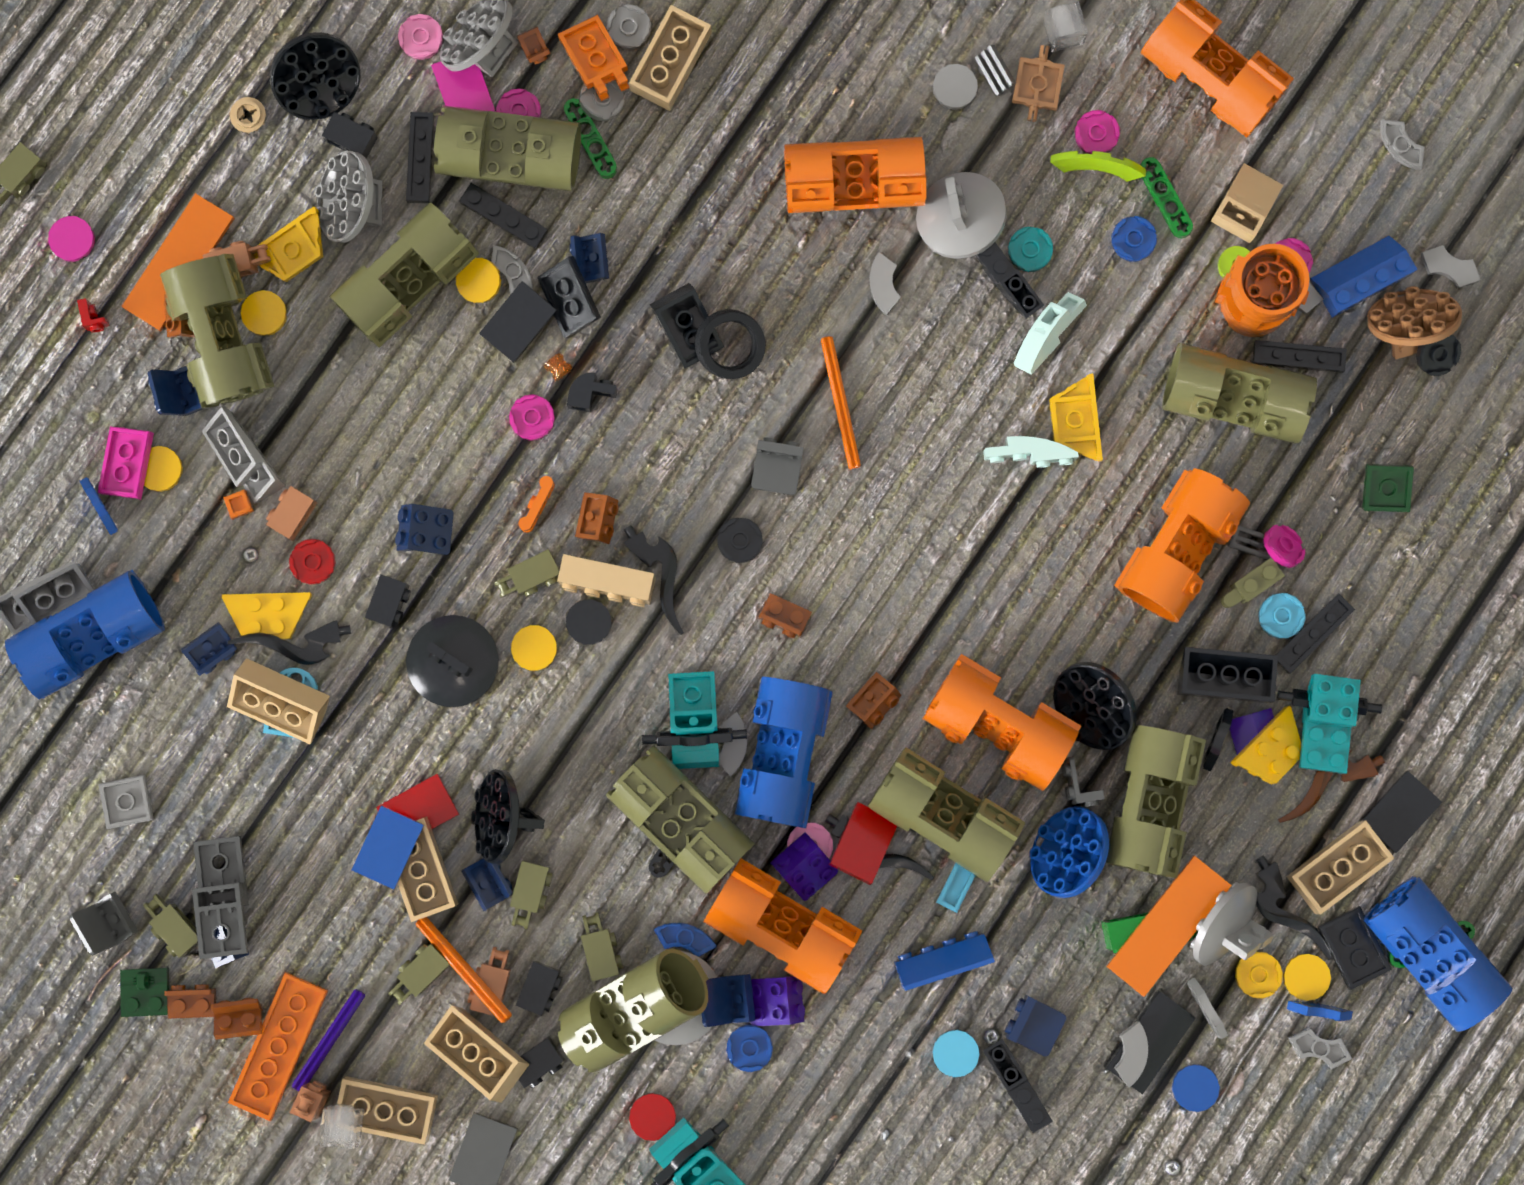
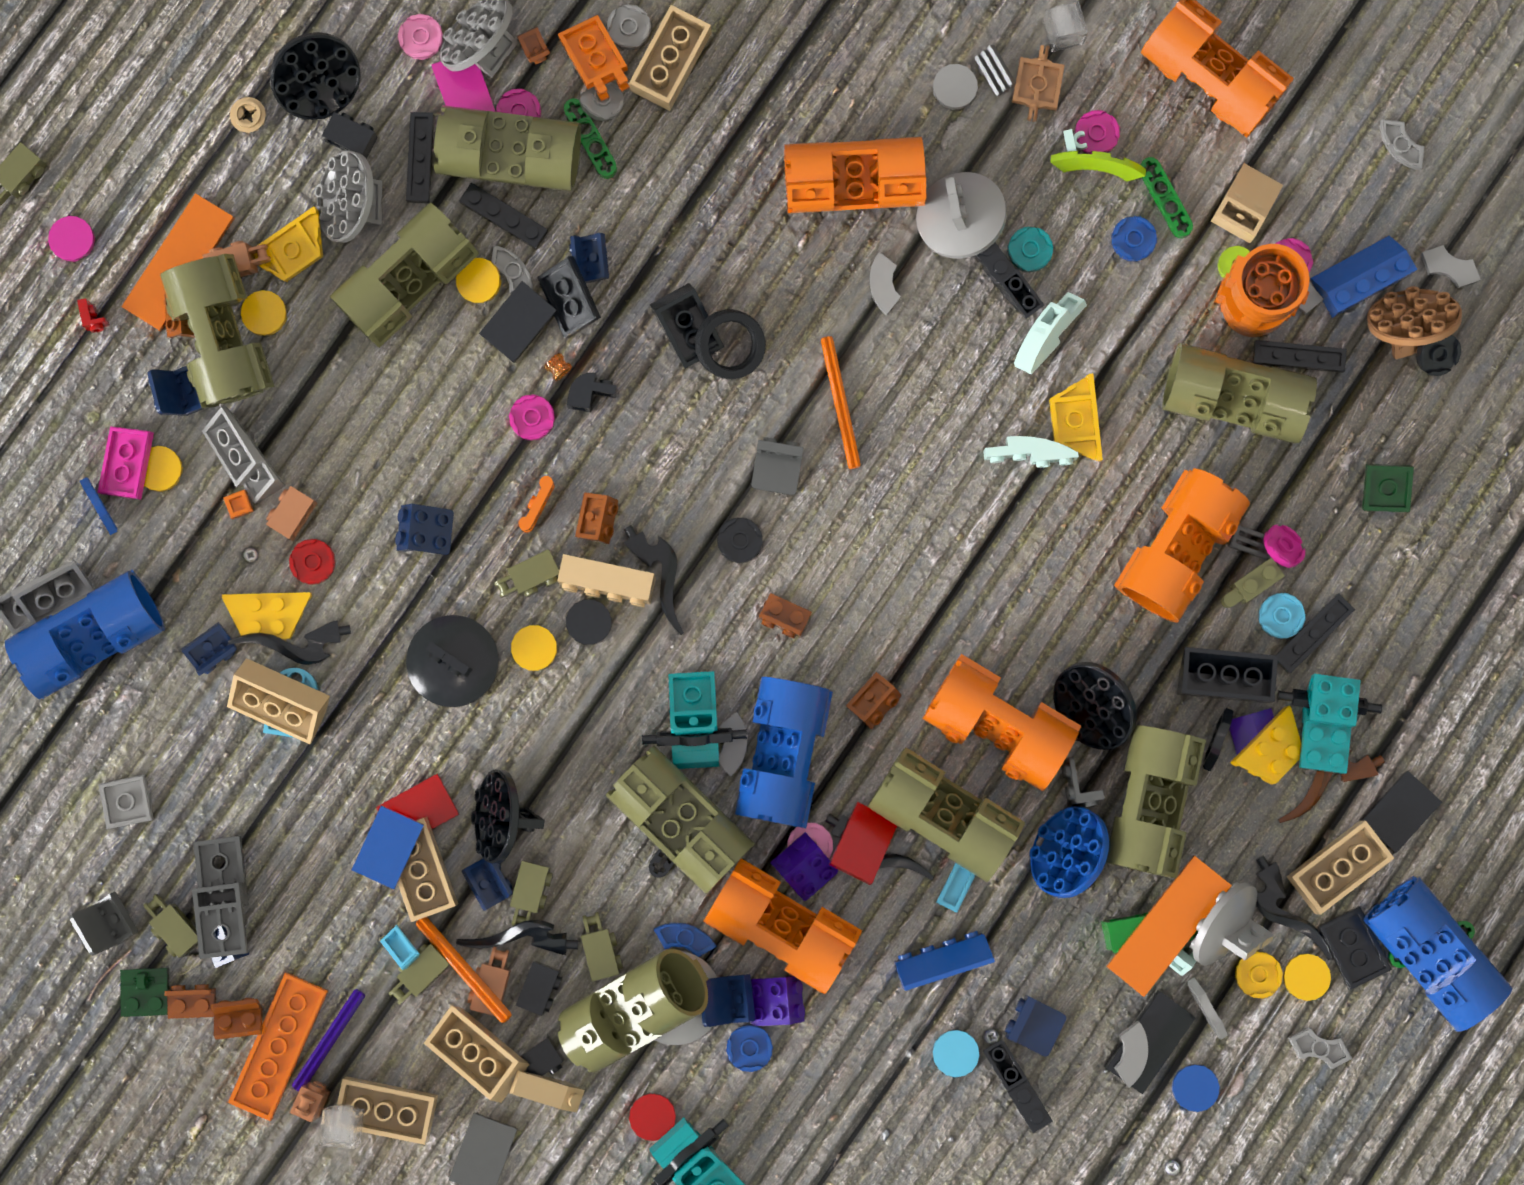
(388, 601): black brick -> none
(400, 948): none -> medium azure tile
(535, 928): none -> black piece
(547, 1091): none -> tan slope
(1071, 141): none -> light aqua tile
(1183, 962): none -> light aqua tile
(1319, 1010): blue tile -> none

